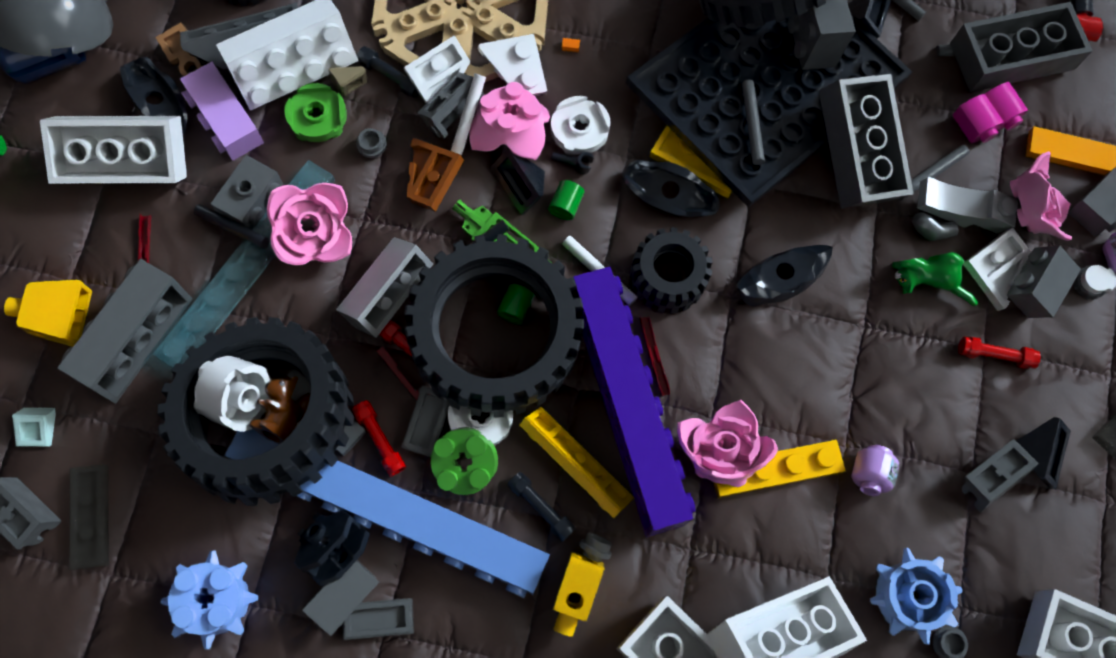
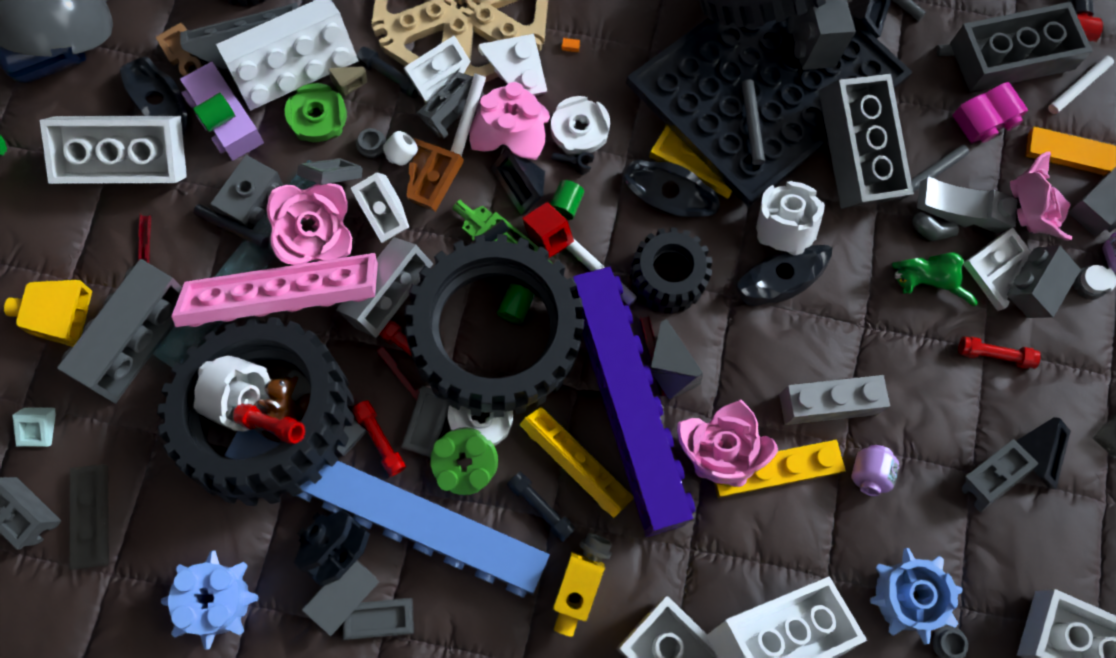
(214, 112): none -> green beam
(276, 290): none -> bright pink plate
(286, 429): none -> red bar
(329, 171): none -> dark grey tile
(381, 206): none -> white slope
(400, 148): none -> white piece
(548, 229): none -> red brick
(673, 364): none -> dark grey slope
(789, 217): none -> white brick
(834, 399): none -> light grey brick
(1080, 85): none -> white bar

